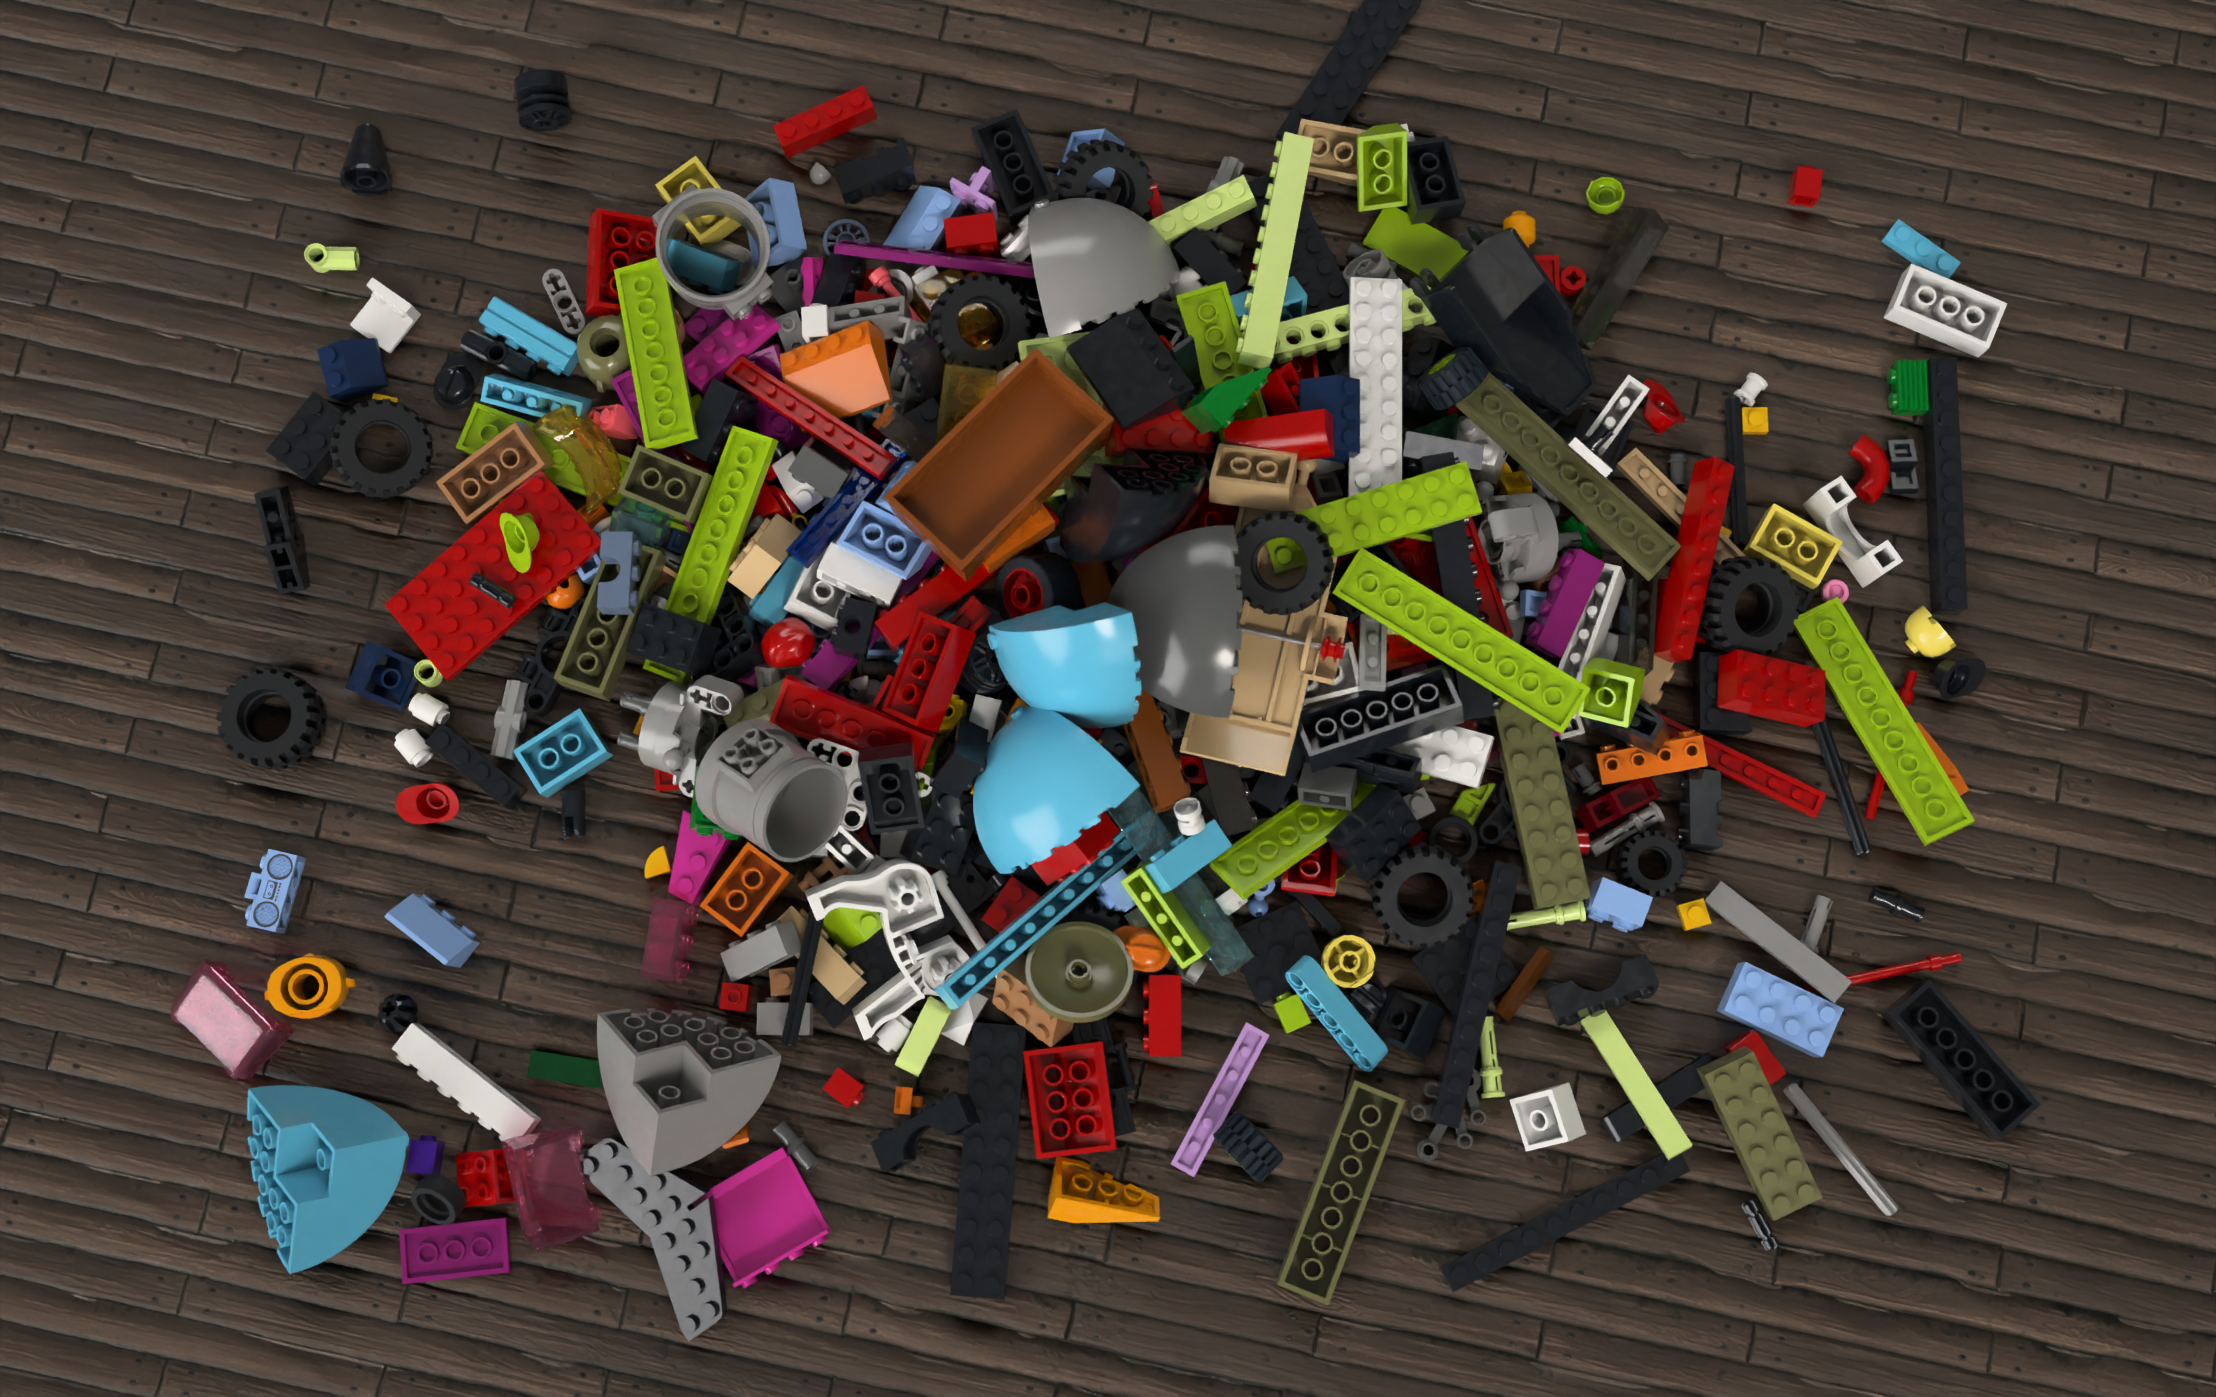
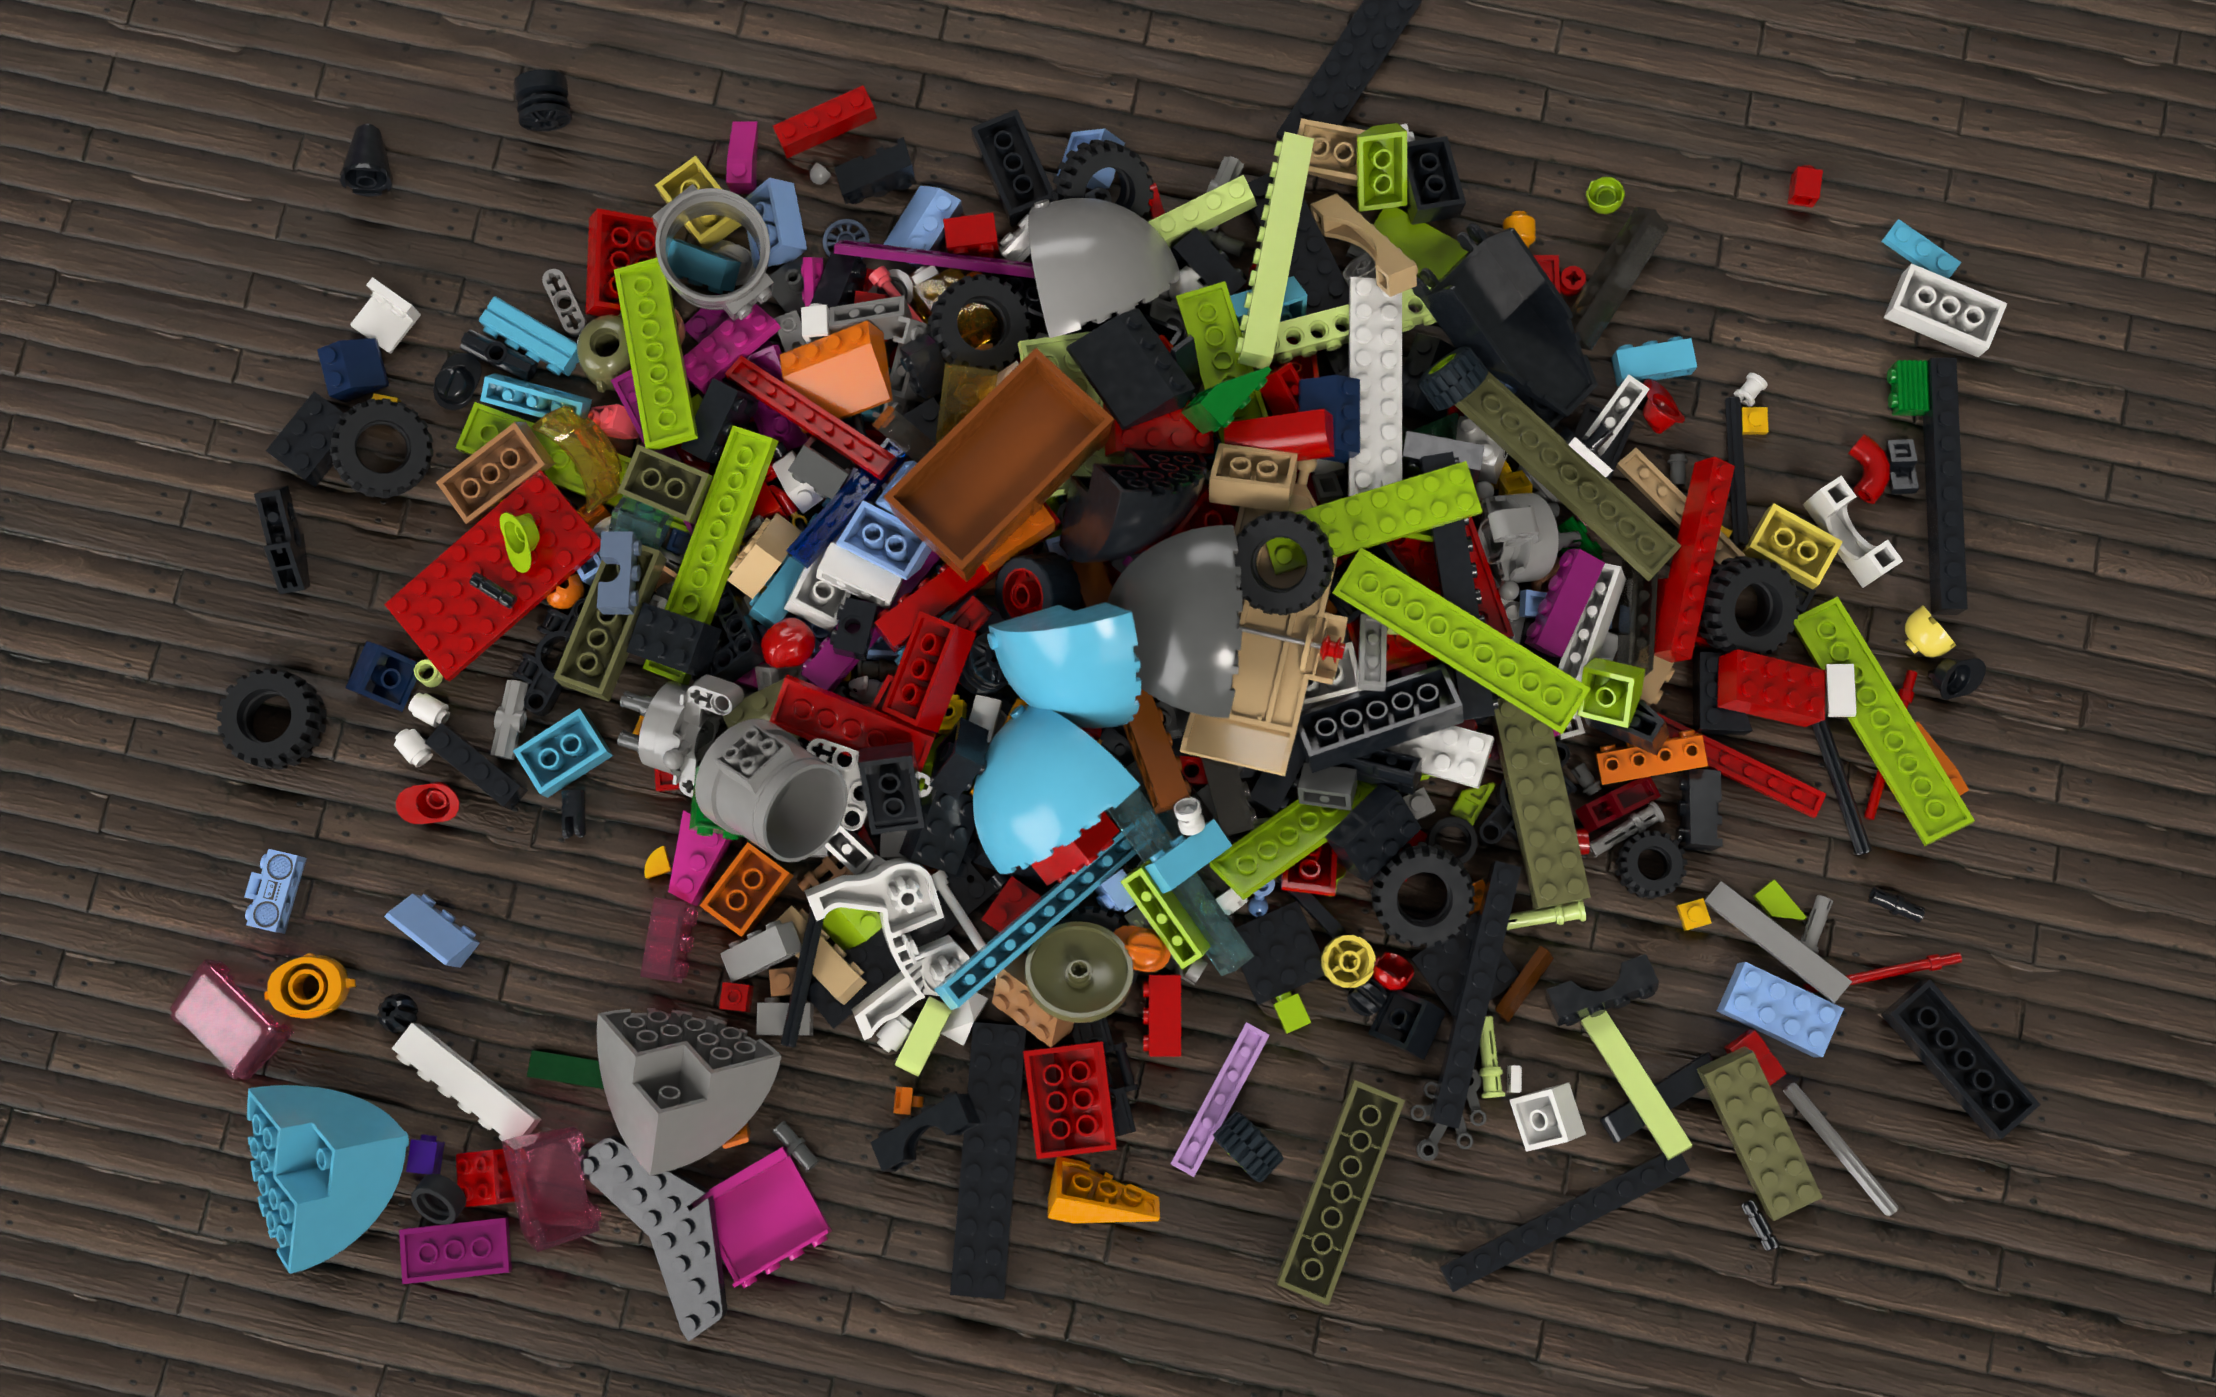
(334, 258): yellowish green piece -> none
(742, 157): none -> dark pink slope
(845, 1088): red brick -> none
(977, 193): lavender bracket -> none
(1336, 1013): medium azure beam -> none
(1339, 220): none -> tan arch
(1392, 971): none -> red hair
(1514, 1079): none -> white tile
(1617, 904): light blue brick -> none
(1655, 360): none -> medium azure brick
(1777, 902): none -> lime tile
(1833, 589): bright pink tile -> none
(1840, 690): none -> white tile

